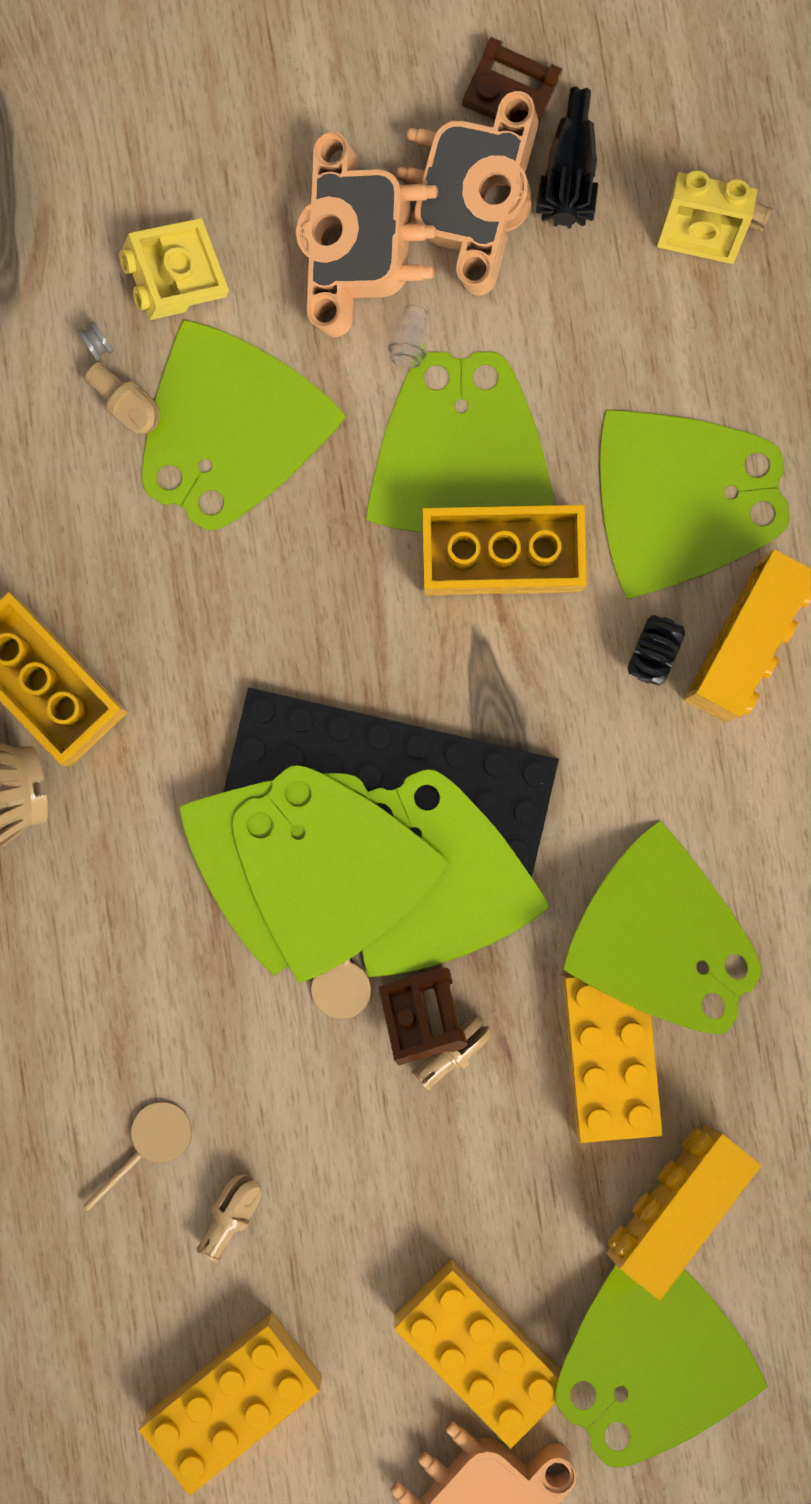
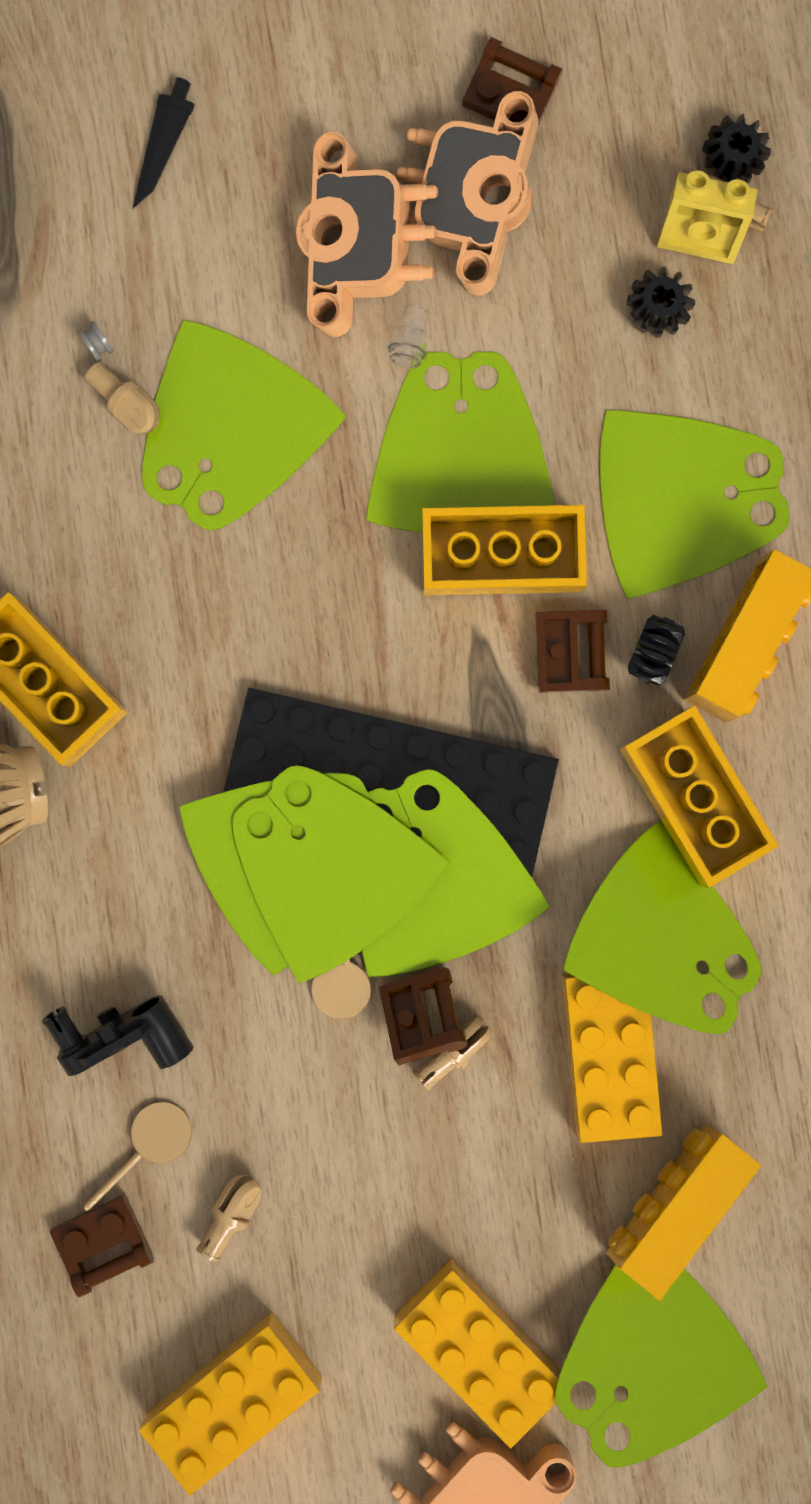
(95, 1233): none -> reddish brown plate
(147, 1021): none -> black piece
(167, 126): none -> black bar
(172, 268): light yellow plate -> none
(559, 651): none -> reddish brown plate
(568, 185): black piece -> none
(665, 290): none -> black gear
(699, 797): none -> yellow brick
(741, 138): none -> black gear

